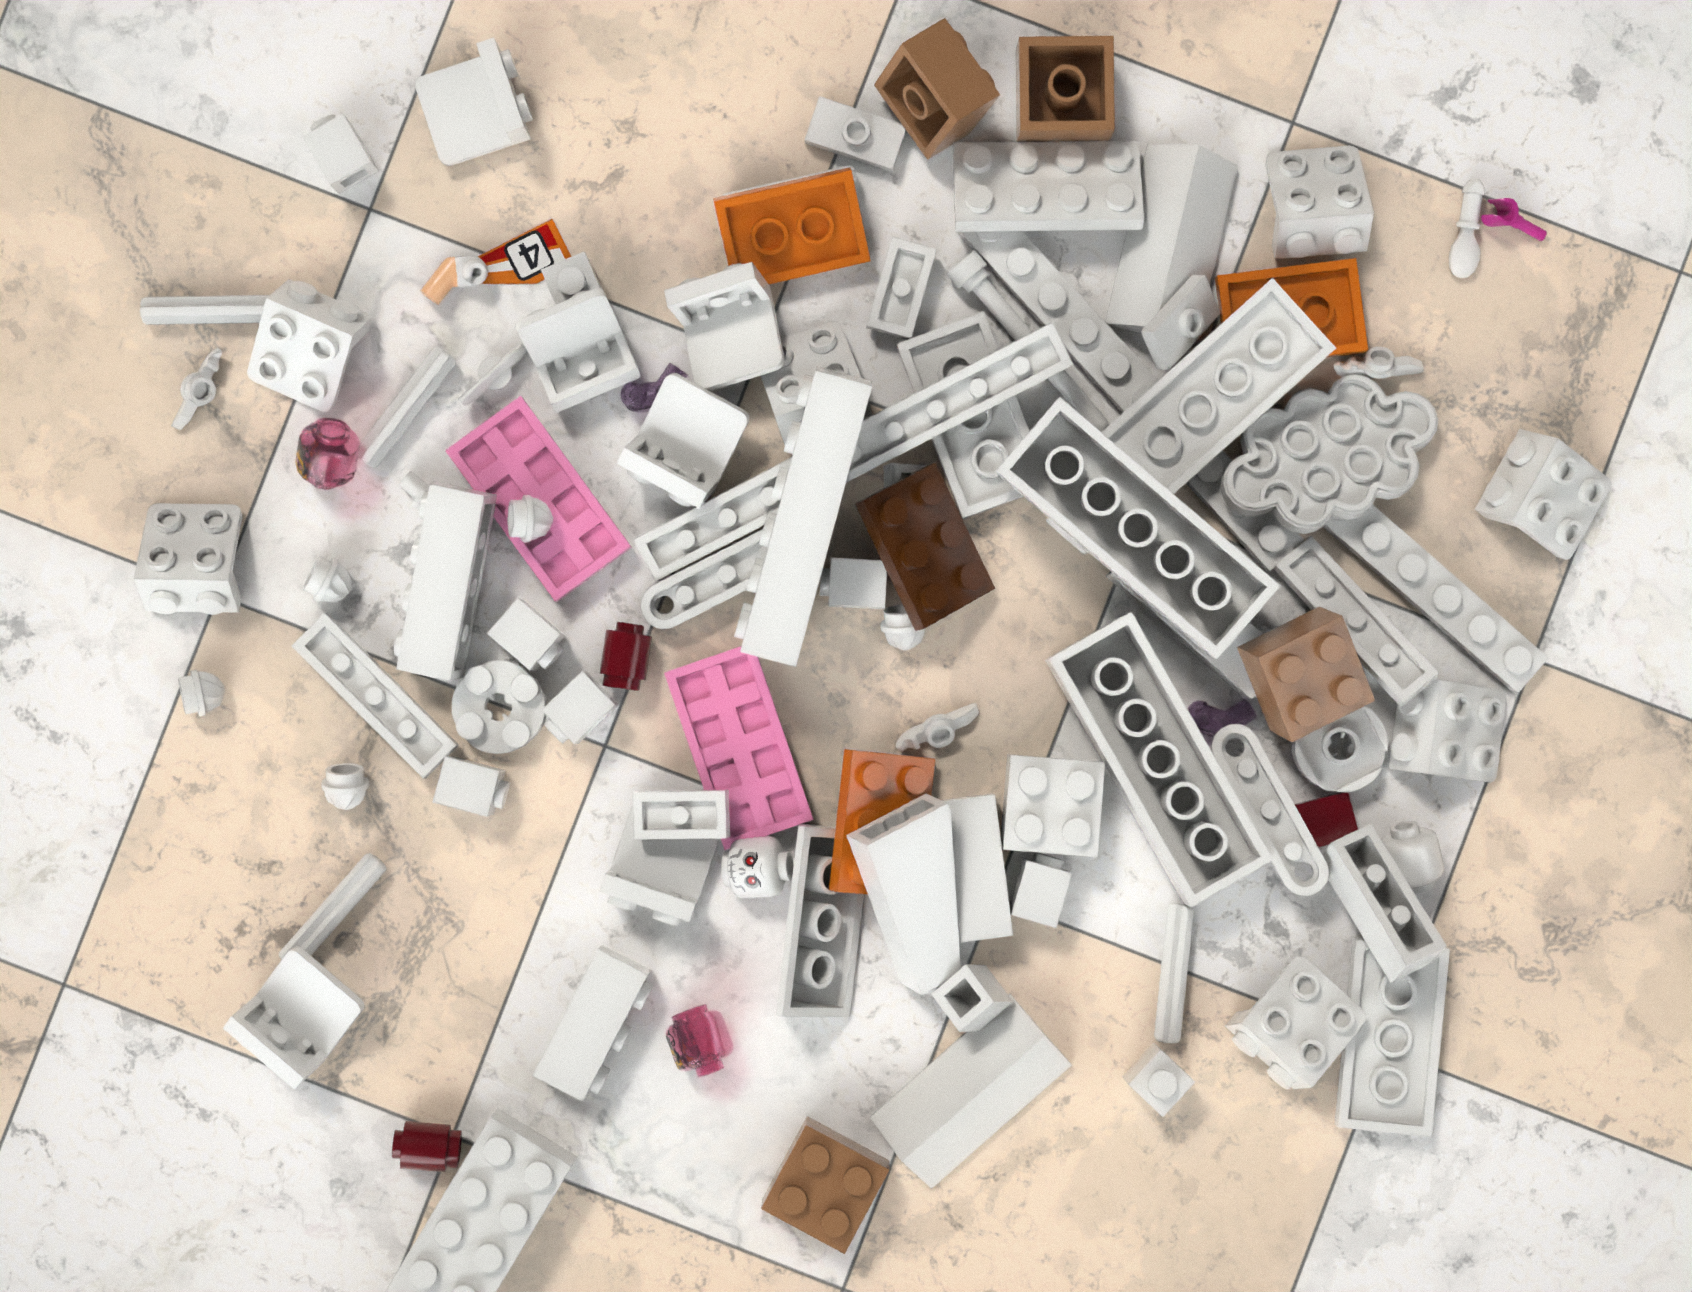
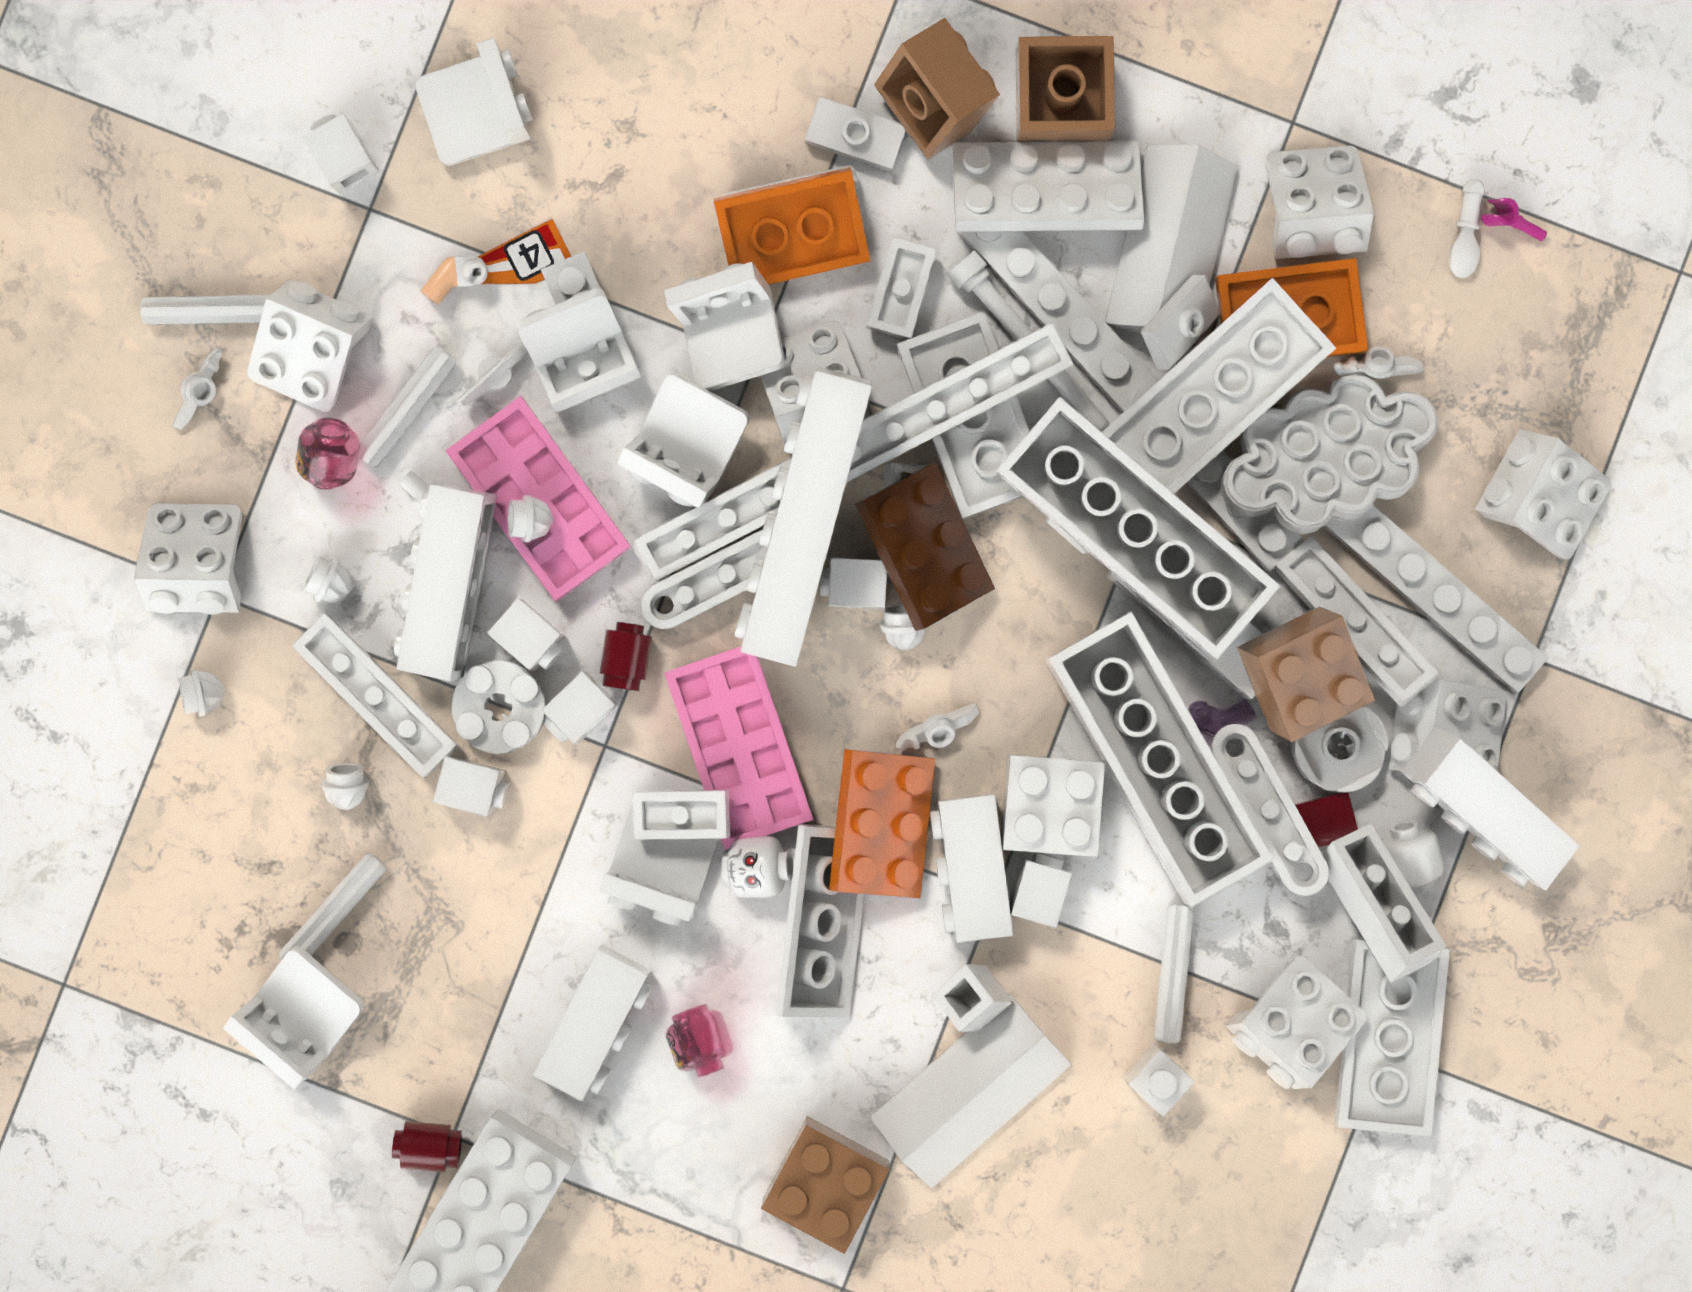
(640, 396): clear purple arm -> none
(912, 888): white slope -> none
(1489, 808): none -> white brick

